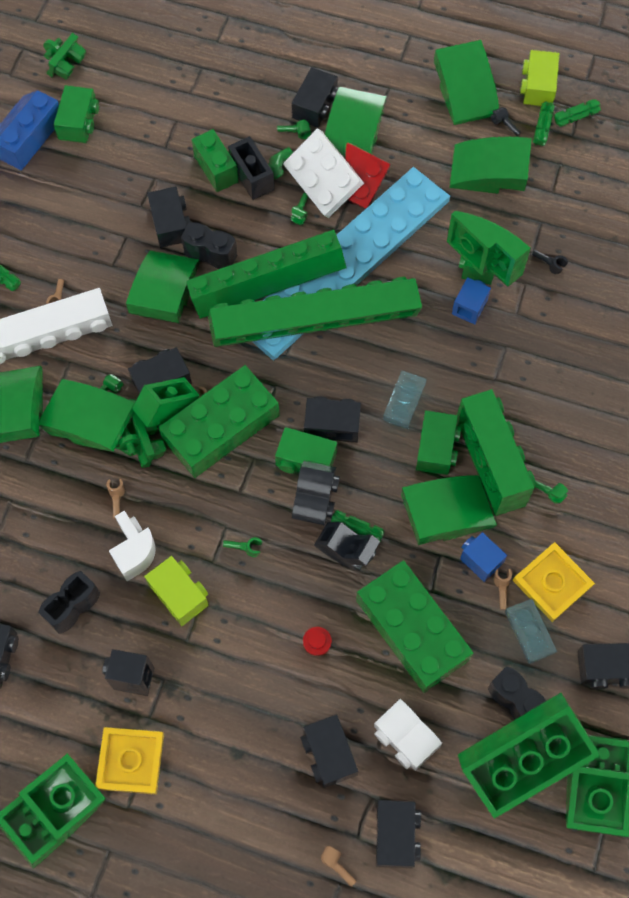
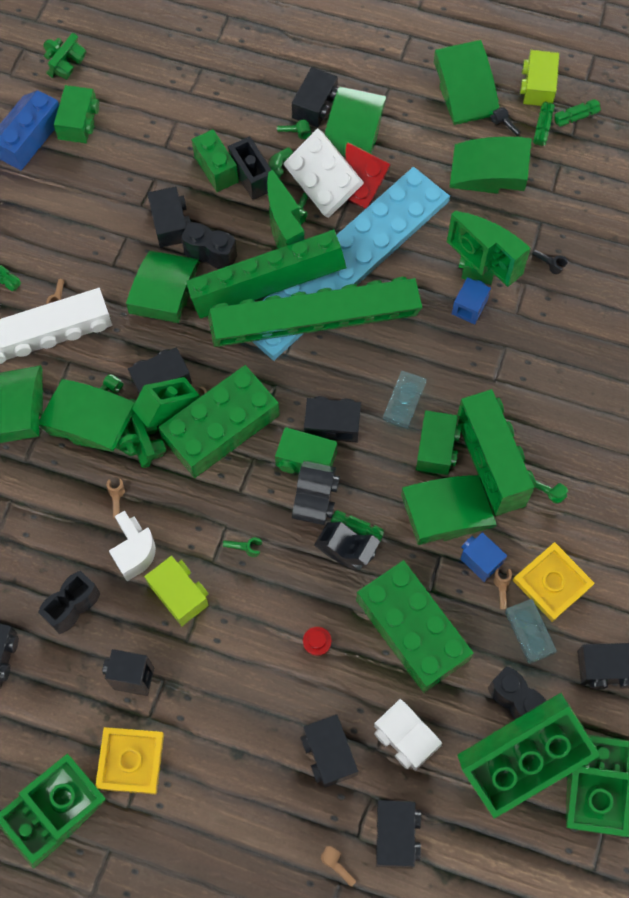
(283, 213): none -> green slope

